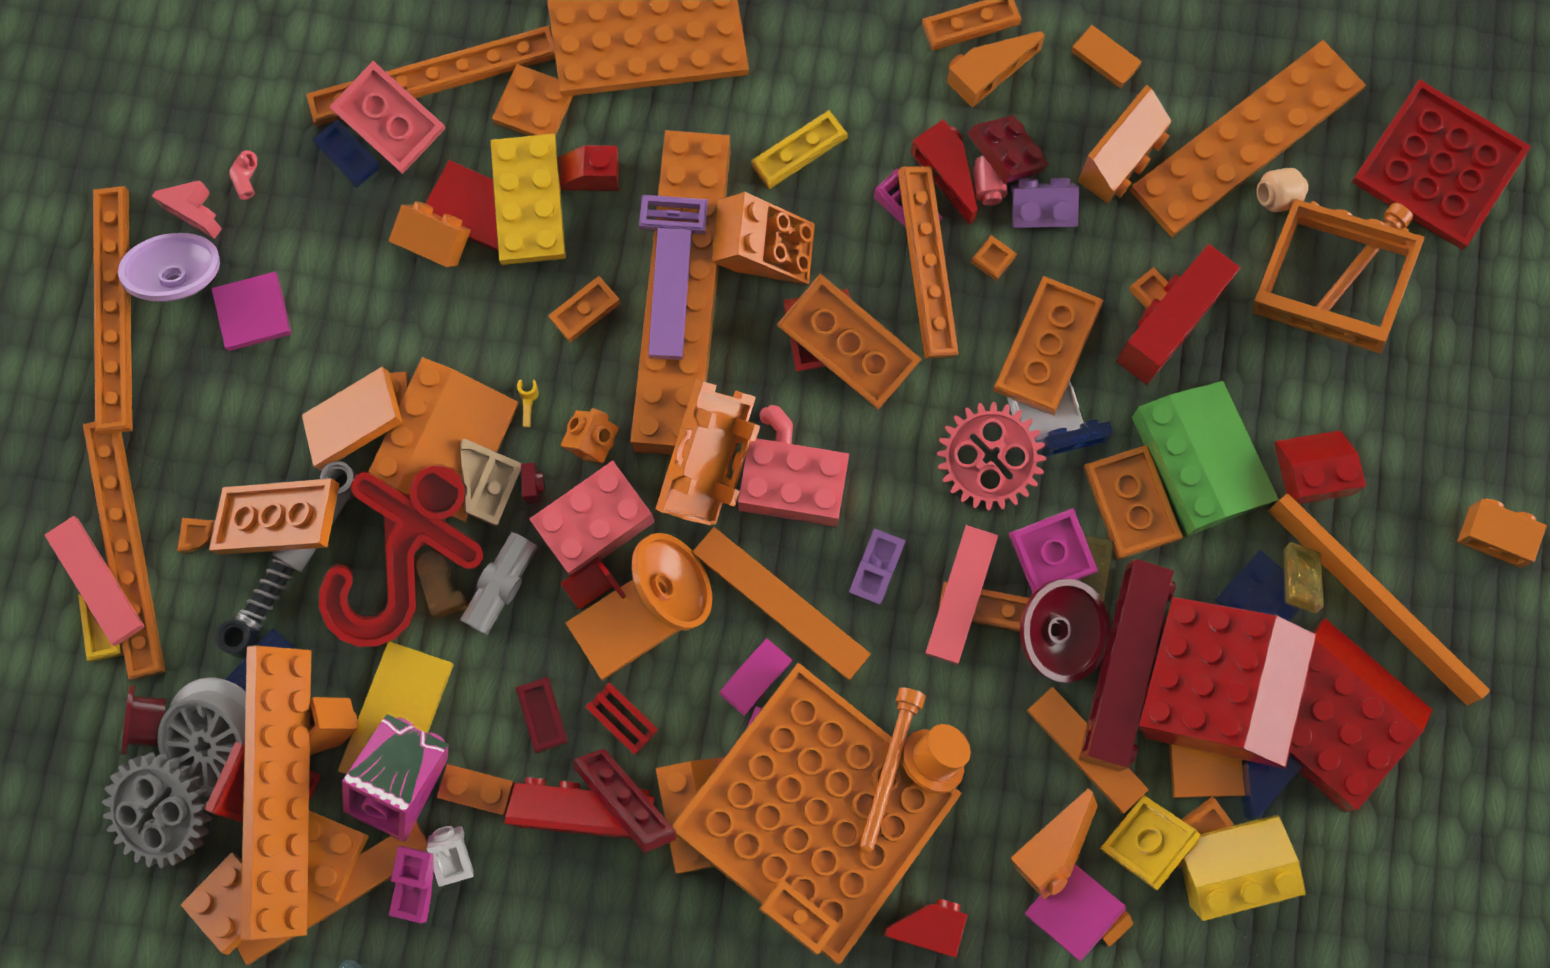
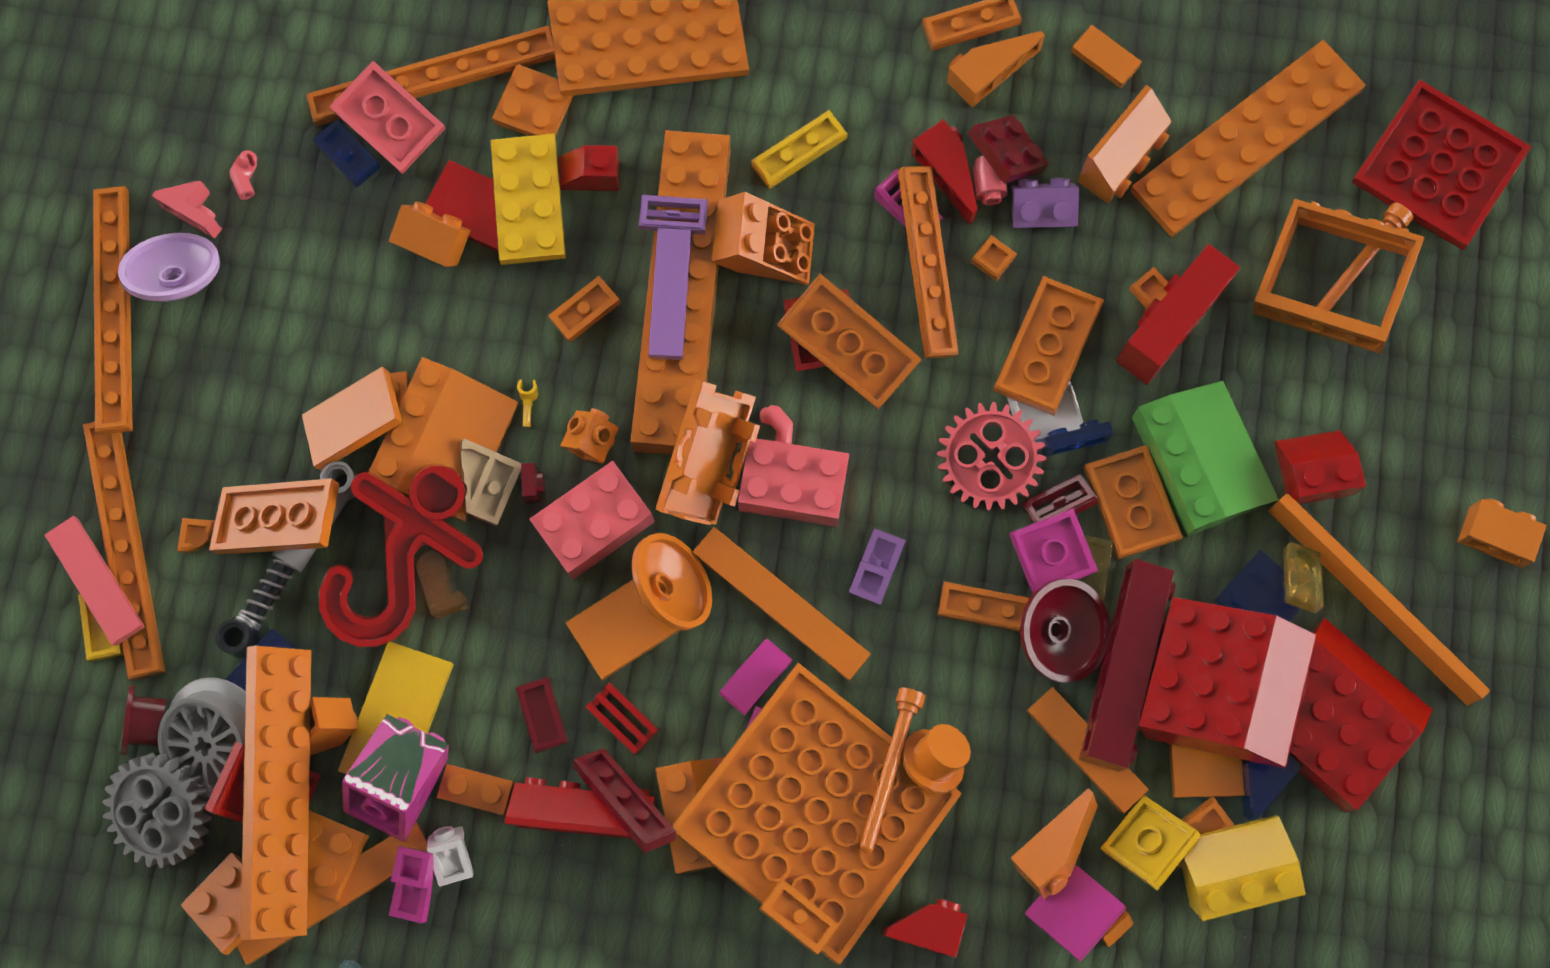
(251, 311): dark pink tile -> none
(499, 583): light grey piece -> none
(590, 583): red bracket -> none
(961, 595): coral tile -> none
(1078, 500): none -> dark red tile
(1280, 188): light nougat head -> none

